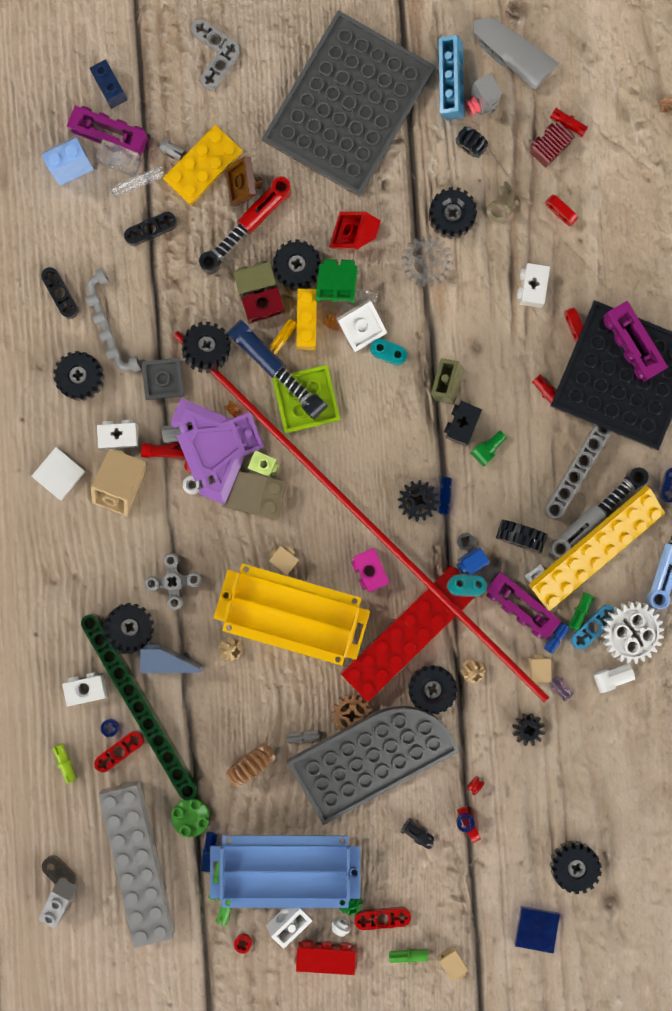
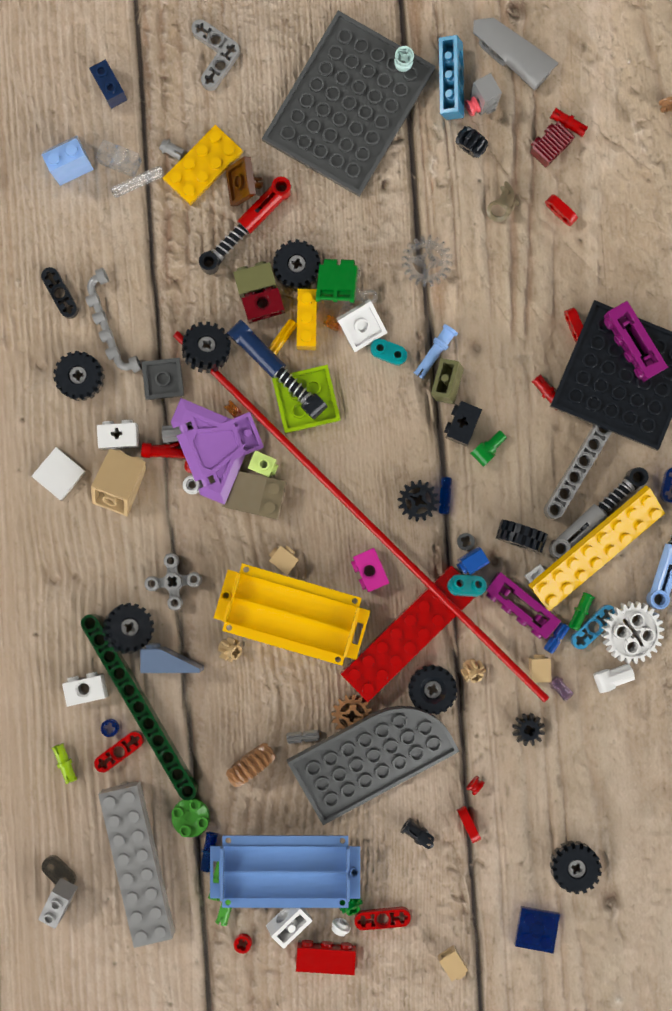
(80, 124): magenta brick -> none
(135, 229): black beam -> none
(354, 230): red slope -> none
(406, 55): none -> light aqua wheel
(408, 955): bright green axle -> none
(440, 344): none -> light blue pin
(457, 201): black bush -> none
(471, 822): clear blue bush -> none
(539, 275): white brick -> none

